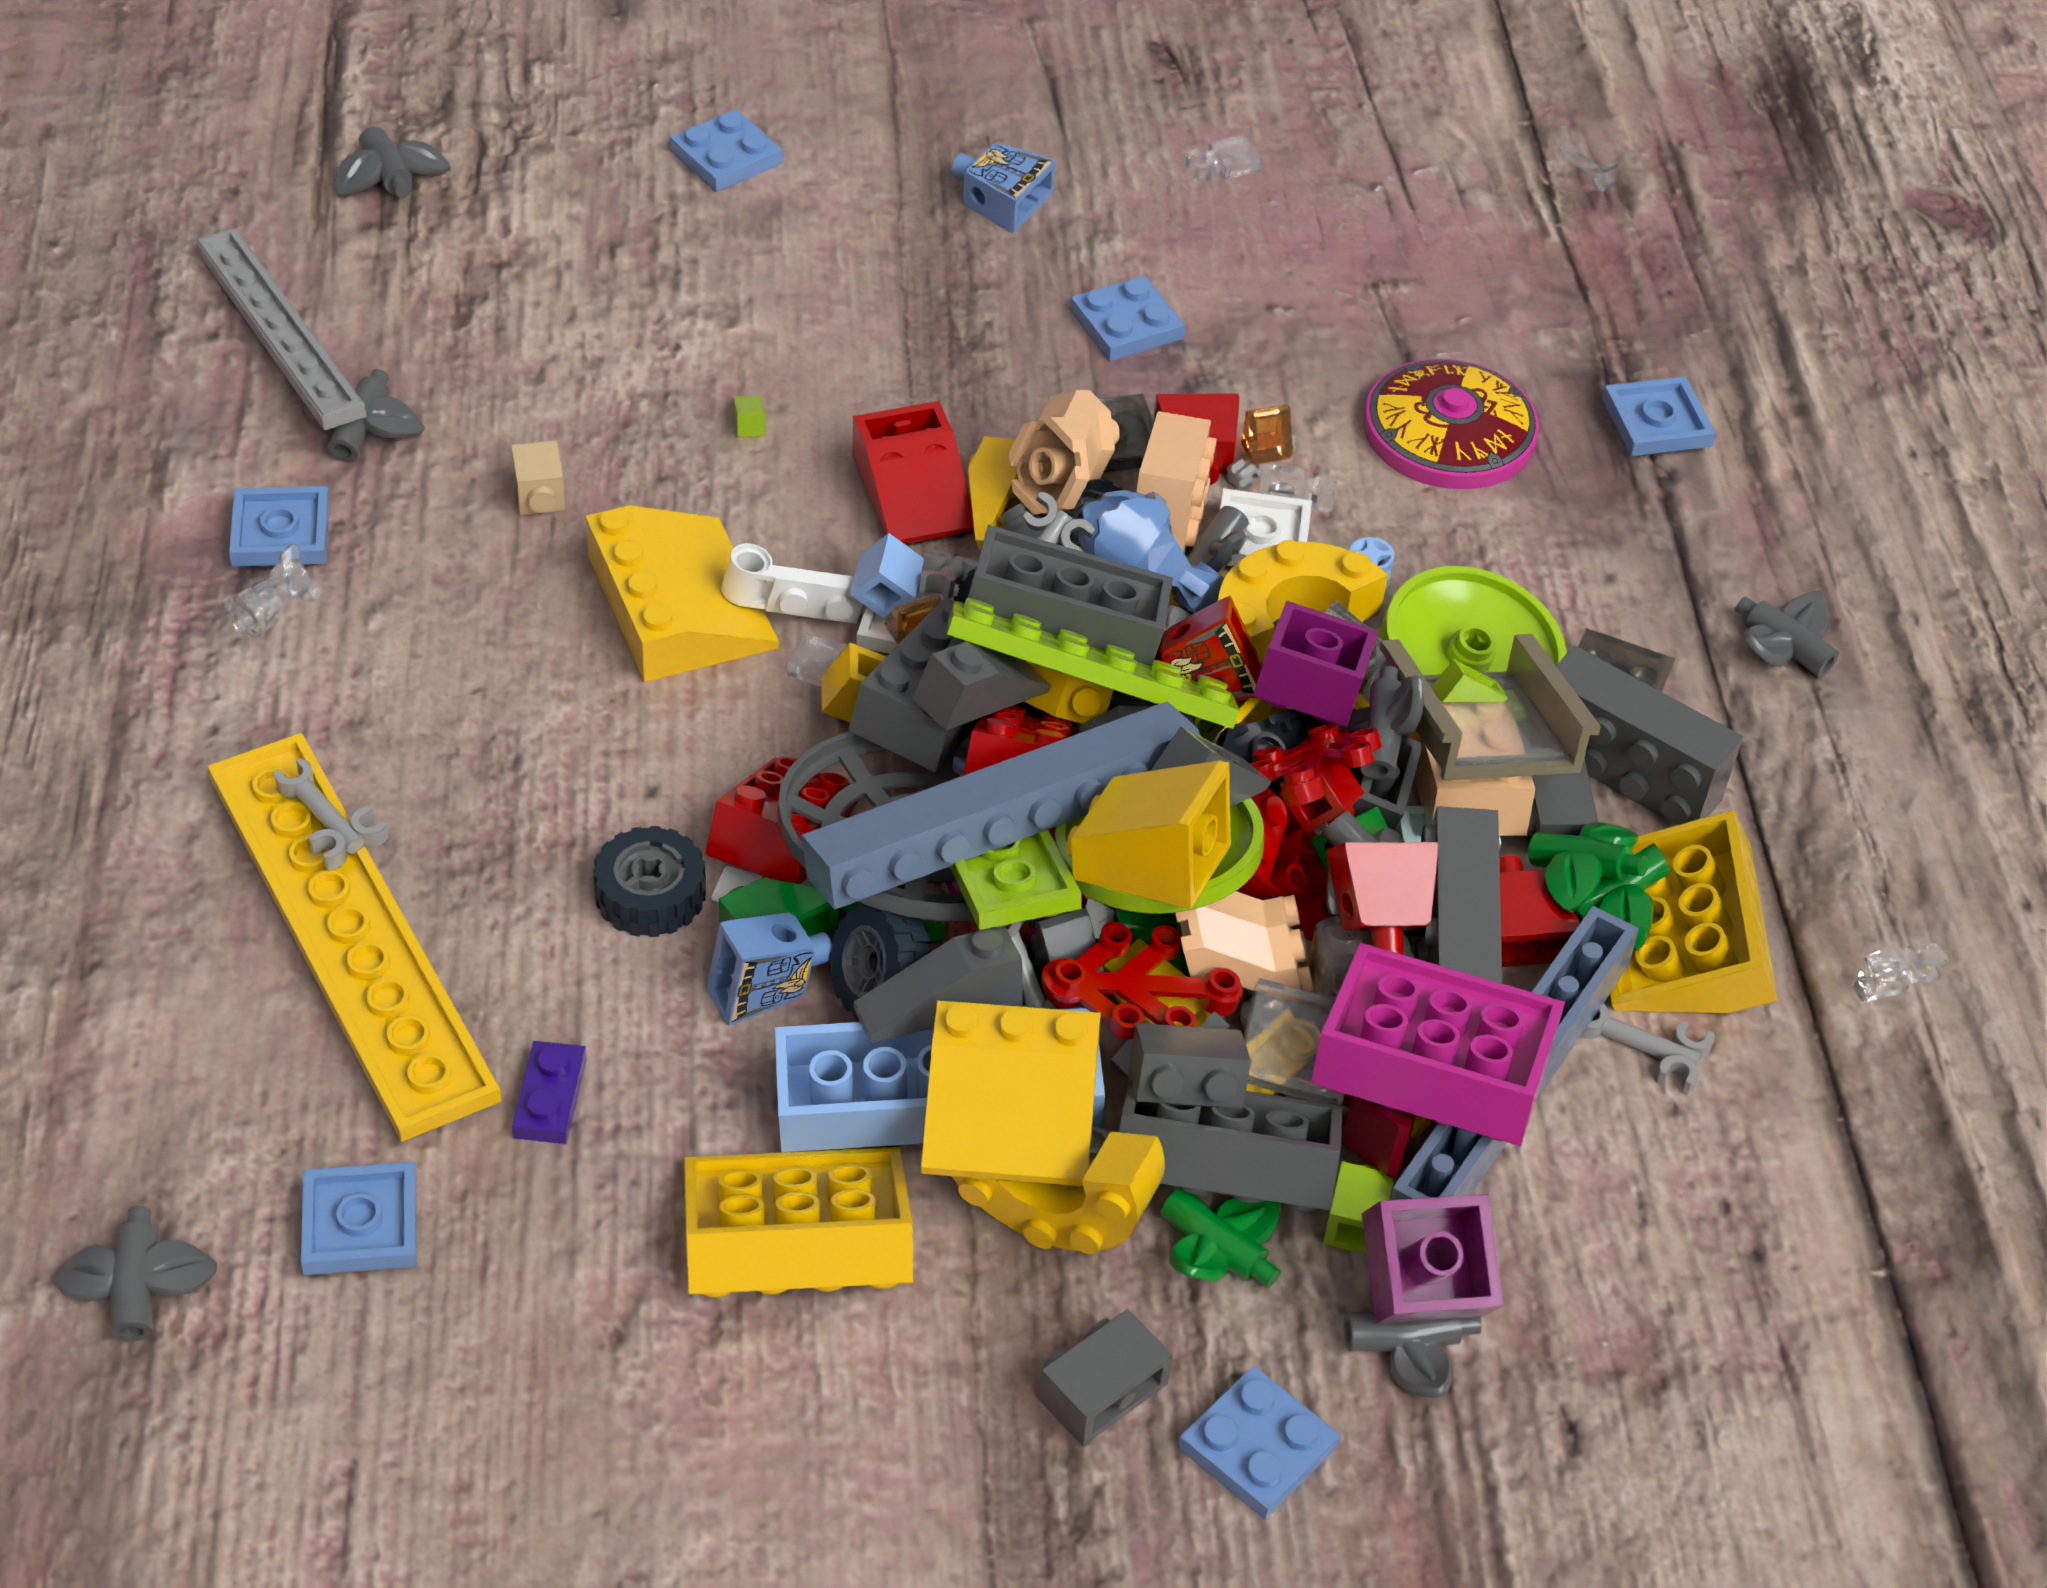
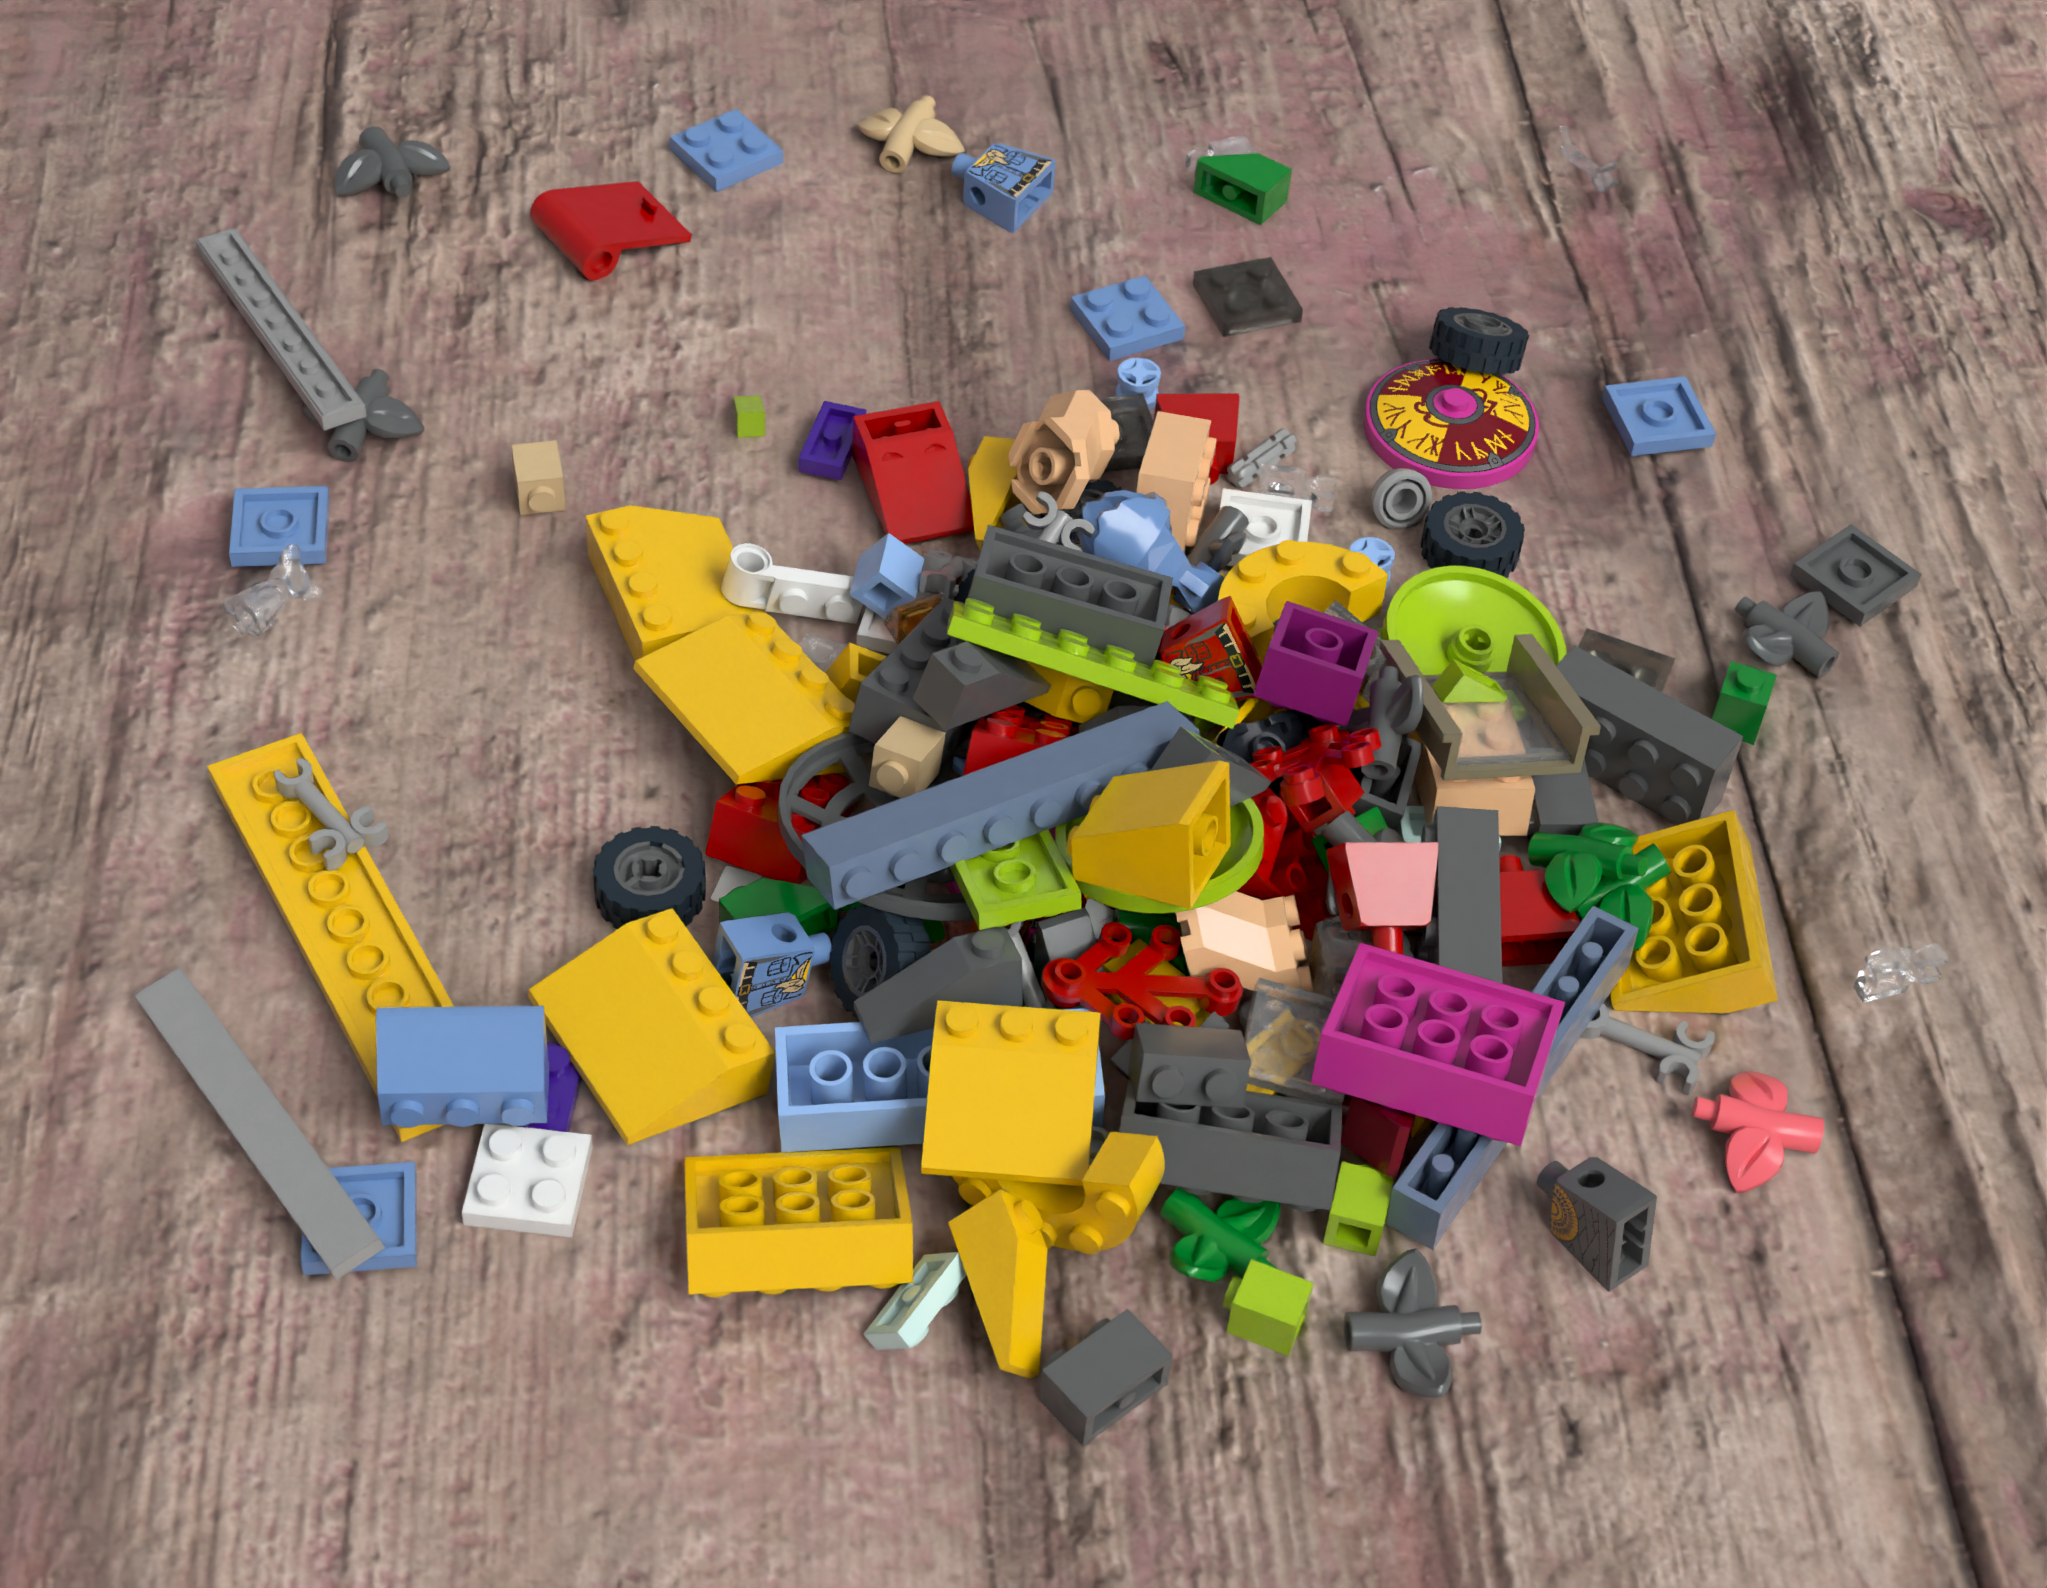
(133, 1273): dark grey plant -> none
(260, 1124): none -> light grey tile
(462, 1065): none -> medium blue slope
(527, 1180): none -> white plate
(602, 220): none -> red door
(654, 1028): none -> yellow slope
(748, 696): none -> yellow slope
(829, 441): none -> dark purple plate
(906, 758): none -> tan brick
(909, 130): none -> tan plant
(915, 1304): none -> light aqua plate
(1007, 1275): none -> yellow slope
(1138, 377): none -> light blue wheel
(1243, 184): none -> green slope
(1247, 296): none -> clear smoke plate
(1259, 1442): medium blue plate -> none
(1267, 1306): none -> lime brick
(1268, 434): clear orange slope -> none
(1401, 498): none -> light grey brick
(1432, 1259): magenta brick -> none
(1472, 533): none -> black wheel
(1478, 340): none -> black wheel
(1600, 1218): none -> dark grey torso
(1744, 700): none -> green slope
(1757, 1128): none -> coral plant
(1855, 575): none -> dark grey plate

